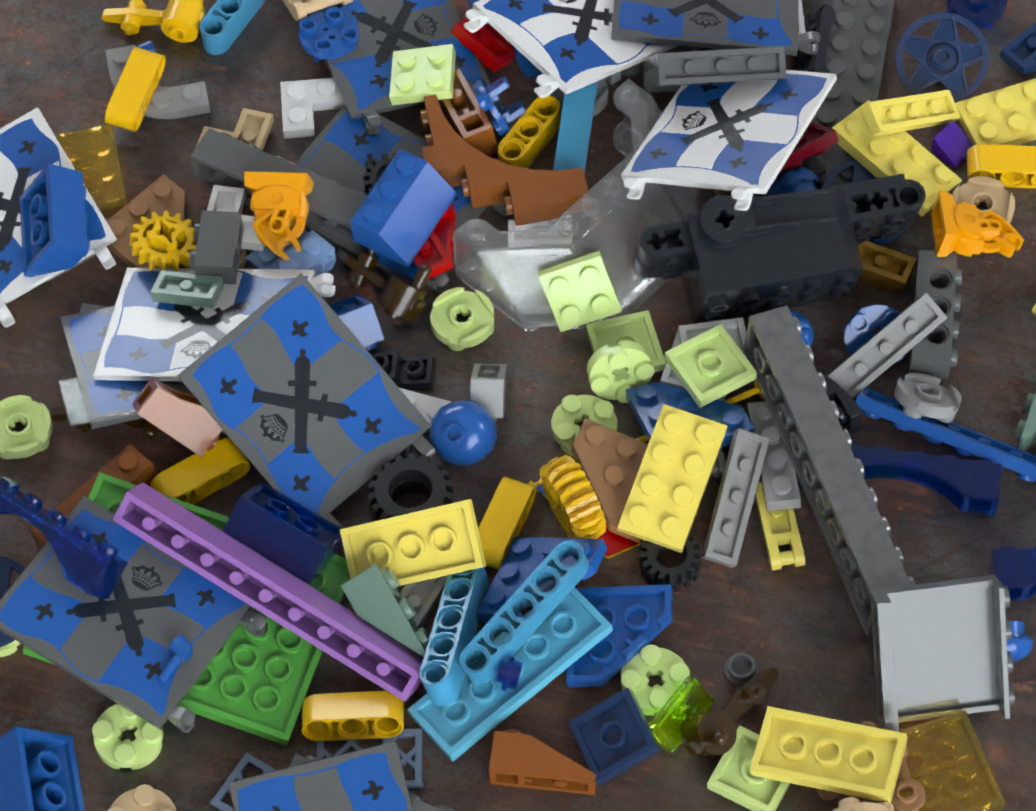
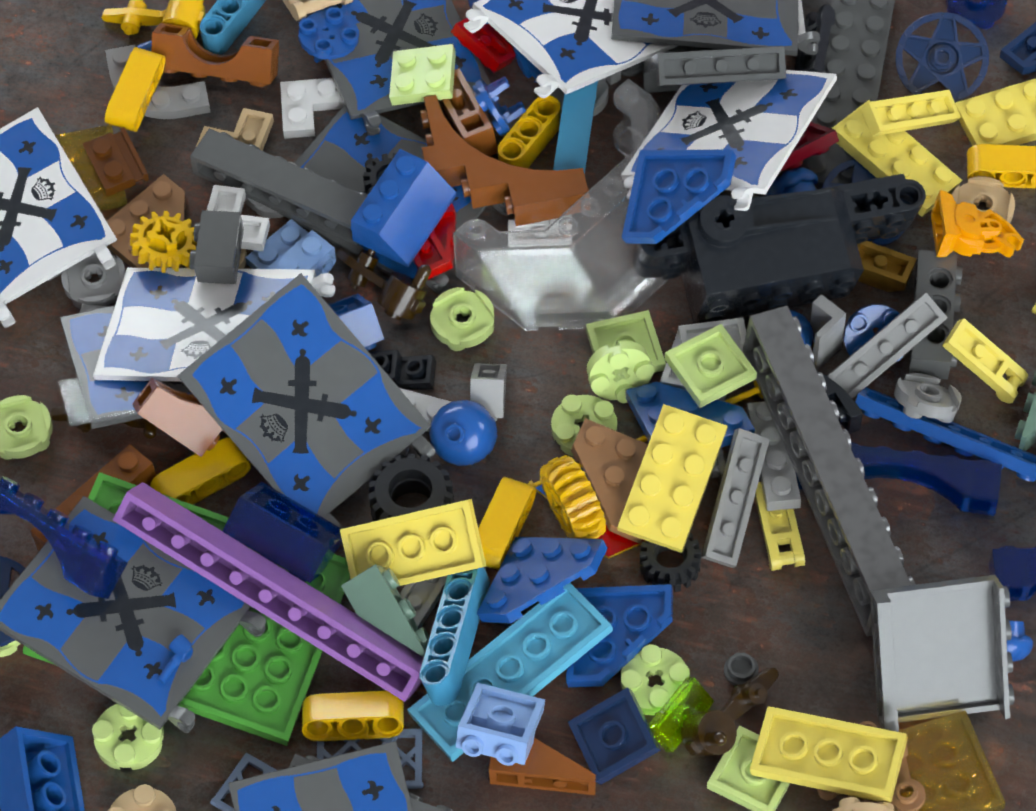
(53, 221): blue slope -> none
(97, 293): none -> light grey plate
(115, 161): none -> reddish brown plate
(187, 289): sand green plate -> none
(252, 63): none -> dark orange arch
(278, 205): light orange piece -> none
(499, 724): none -> light blue plate
(509, 673): clear blue plate -> none
(526, 595): dark azure beam -> none
(580, 291): yellowish green plate -> none
(672, 188): none -> blue plate
(828, 330): none -> light grey panel
(951, 145): dark purple slope -> none
(985, 360): none -> light yellow plate

